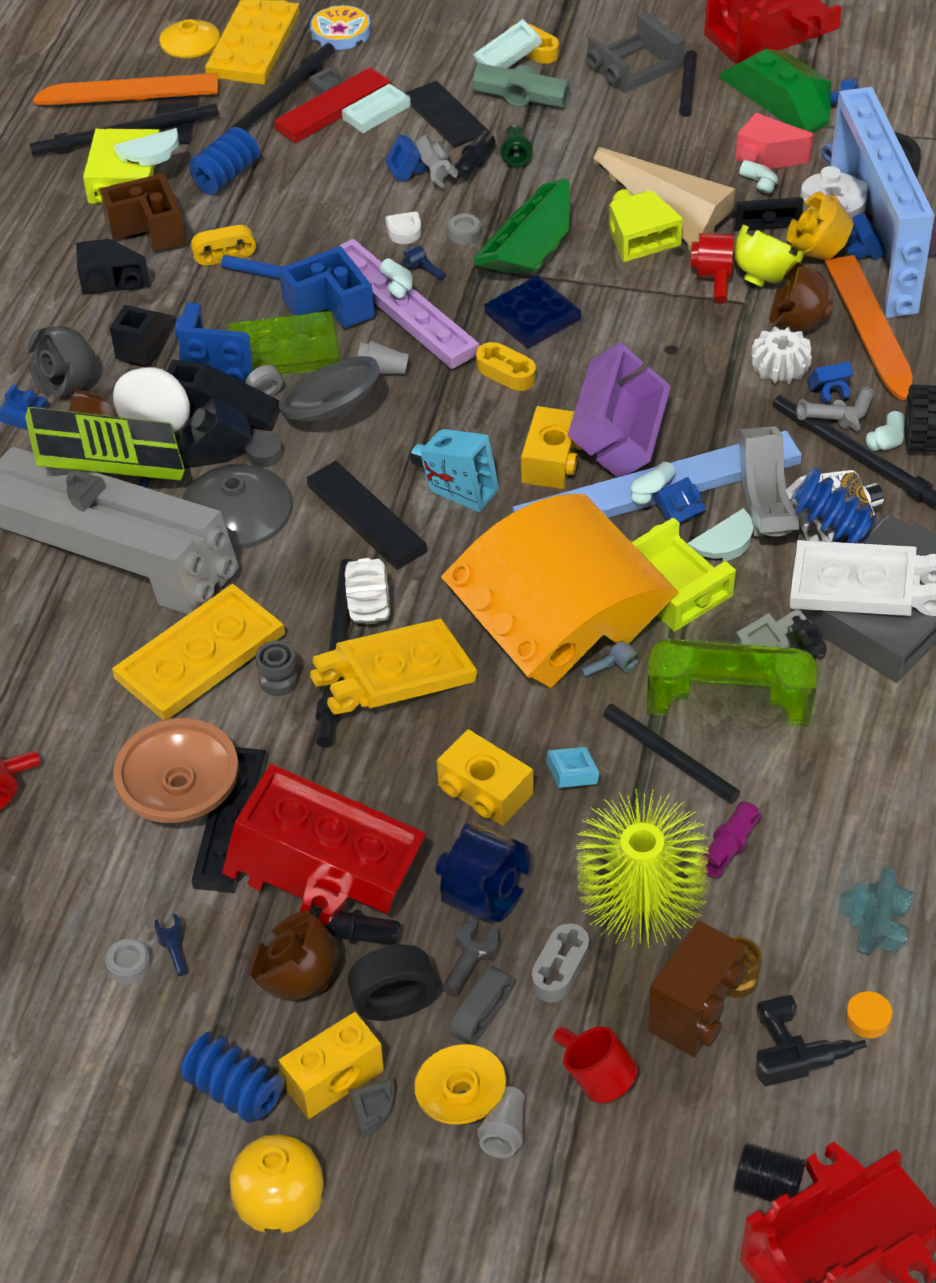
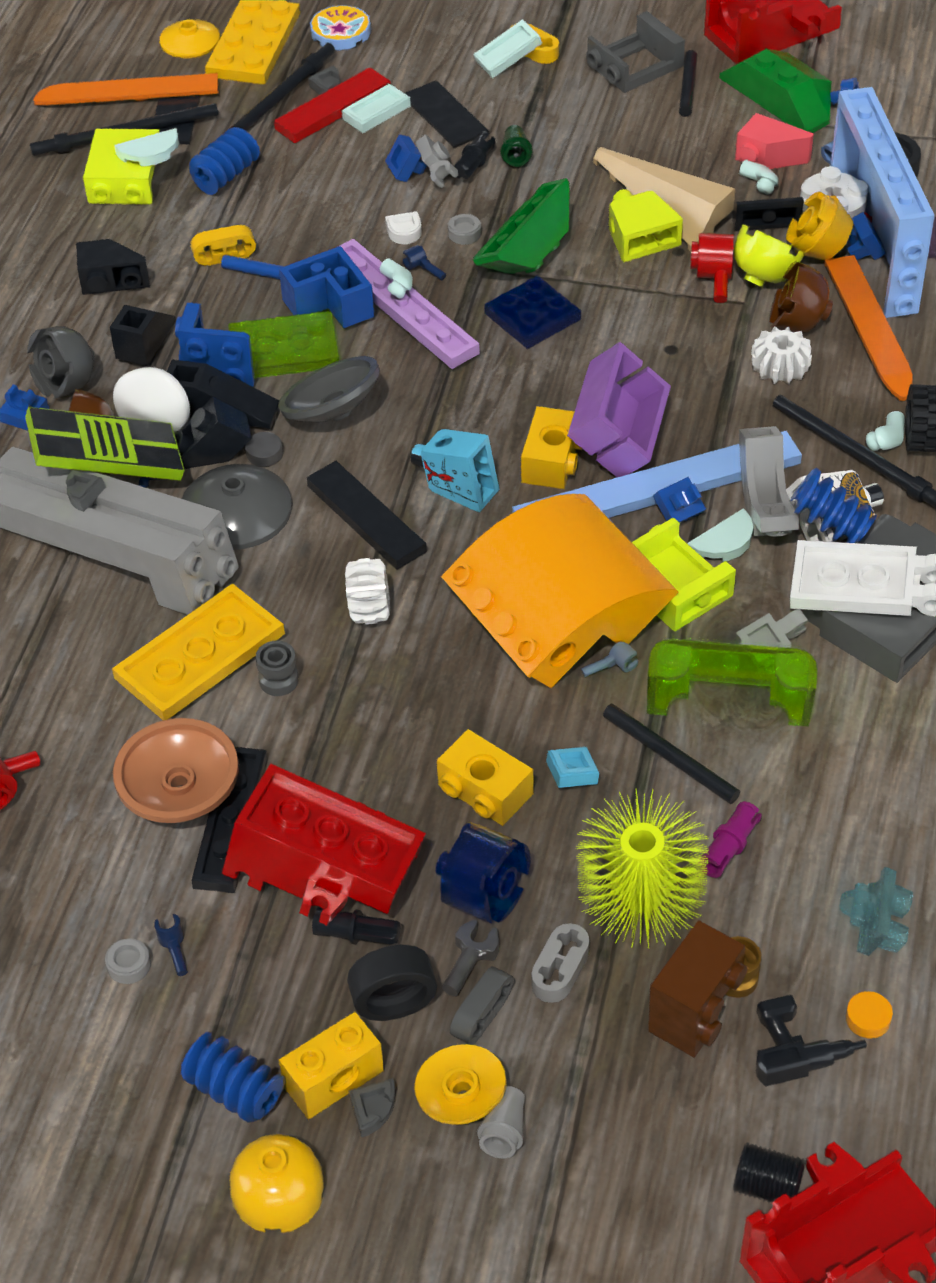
(144, 207): reddish brown brick -> none
(266, 379): light grey tile -> none
(297, 960): reddish brown cylinder -> none
(338, 634): black bar -> none
(388, 359): light grey cone -> none
(392, 666): yellow tile -> none
(506, 366): yellow beam -> none
(521, 85): sand green piece -> none
(598, 1062): red piece -> none
(651, 482): light aqua arm -> none
(807, 636): black axle -> none
(829, 378): blue tile -> none
(847, 416): light grey piece -> none

